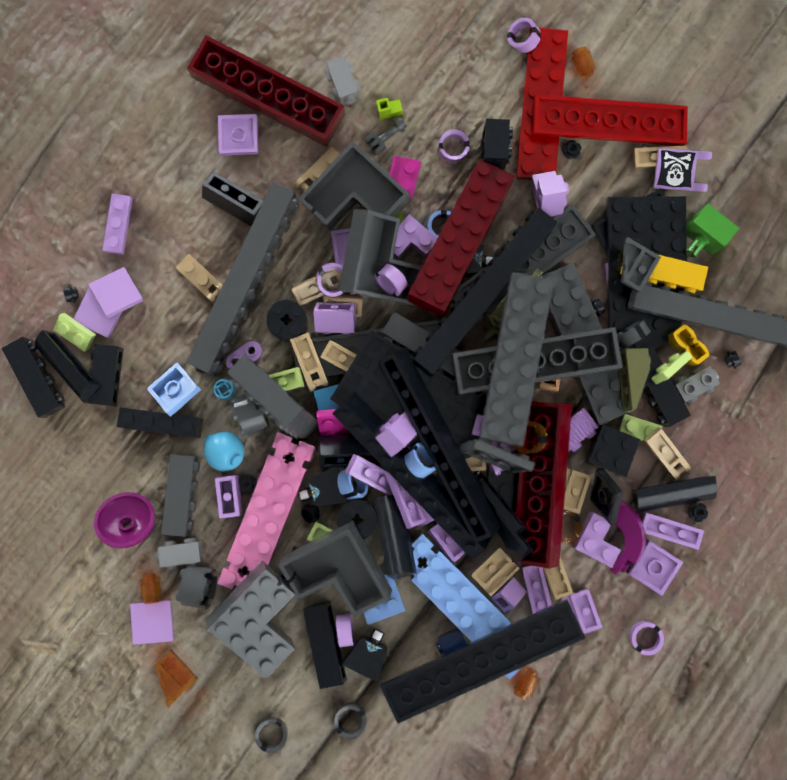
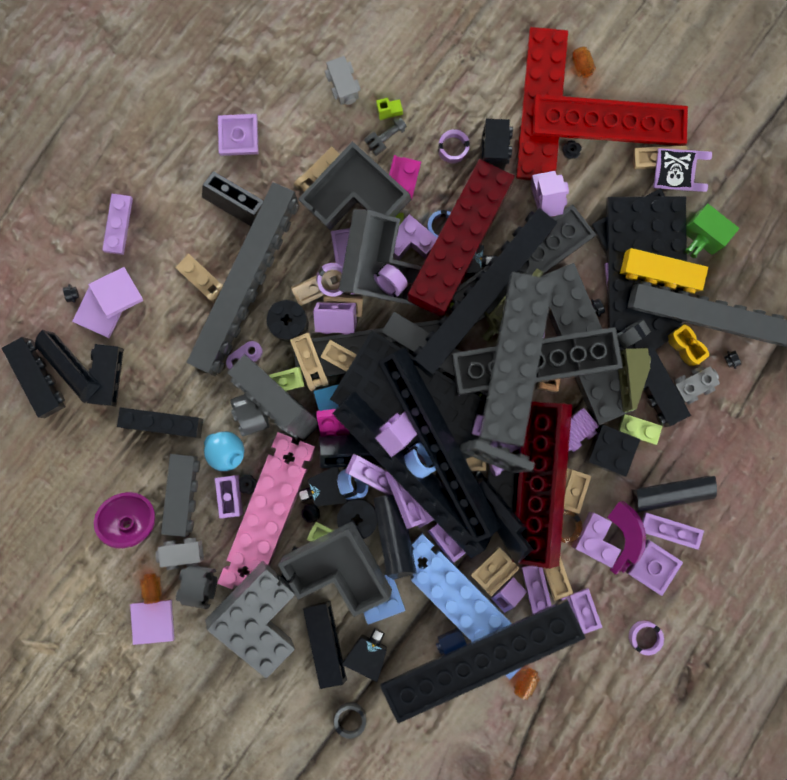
(74, 332): yellowish green plate -> none
(173, 389): light blue plate -> none
(174, 676): clear orange wing -> none
(227, 388): medium azure wheel -> none
(266, 90): dark red brick -> none
(271, 748): dark grey piece -> none
(345, 630): lavender piece -> none
(531, 42): lavender piece -> none
(542, 439): clear orange piece -> none
(606, 495): black tile -> none
(637, 264): dark grey wing -> none
(665, 371): yellowish green plate -> none
(667, 453): tan plate -> none
(693, 512): black plate -> none

